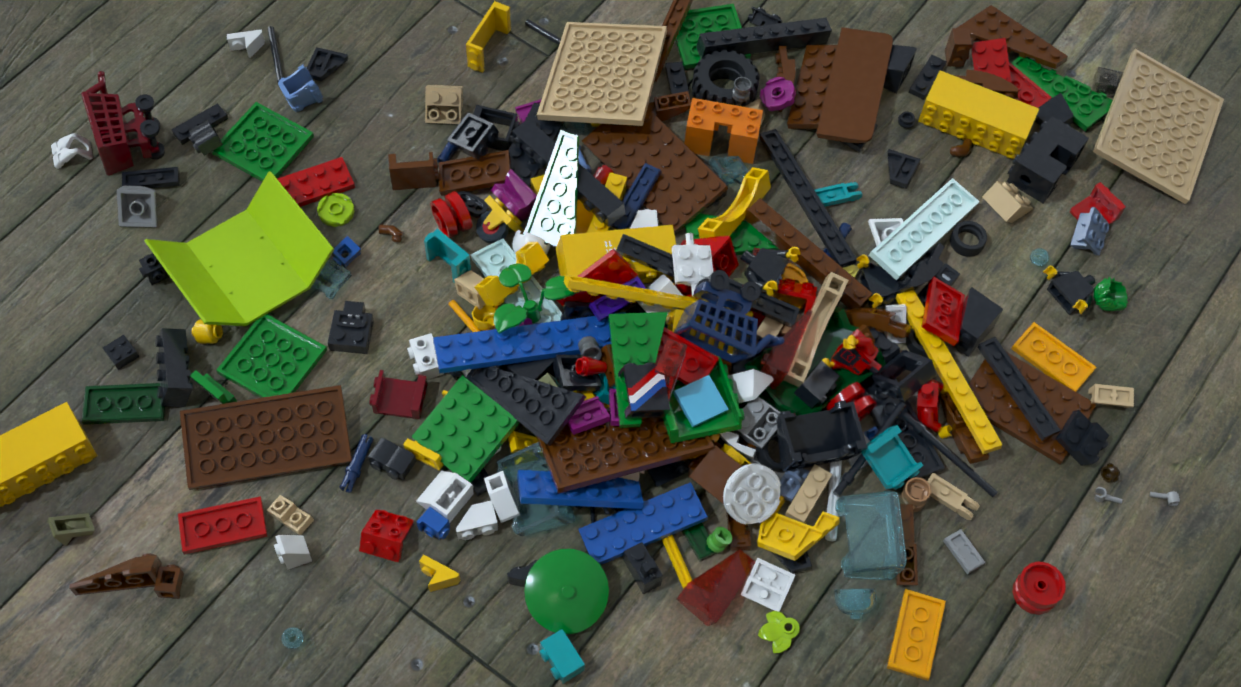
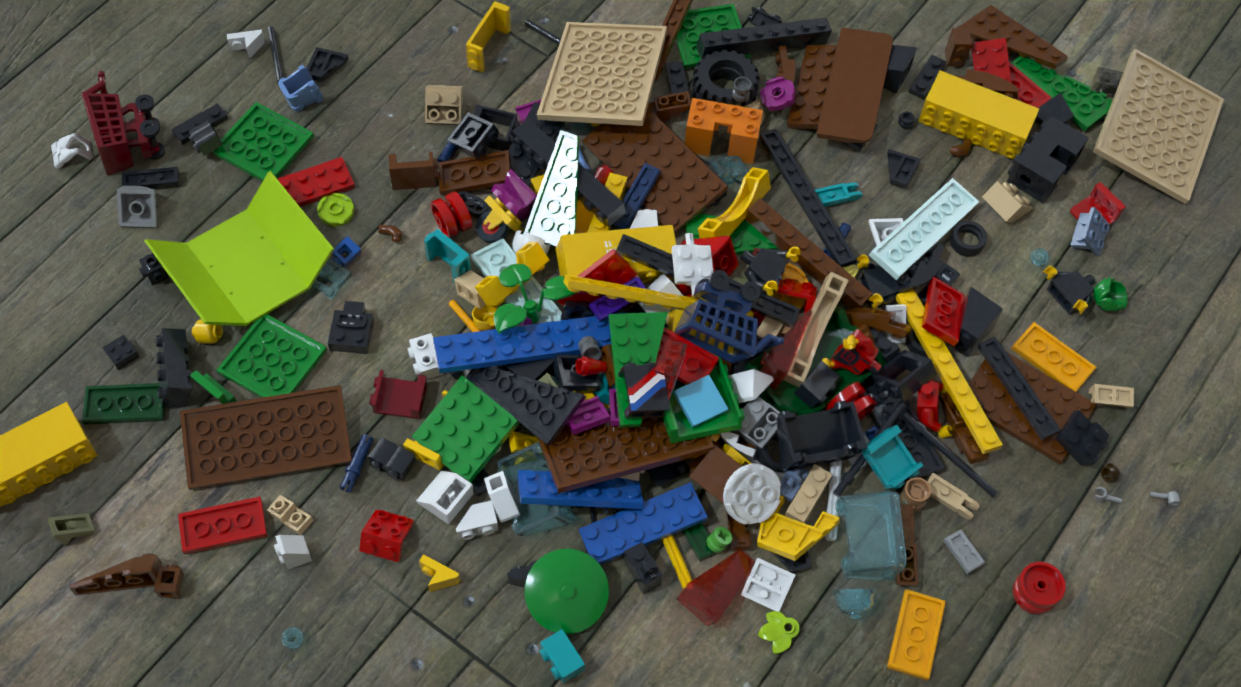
(434, 524): blue brick -> none

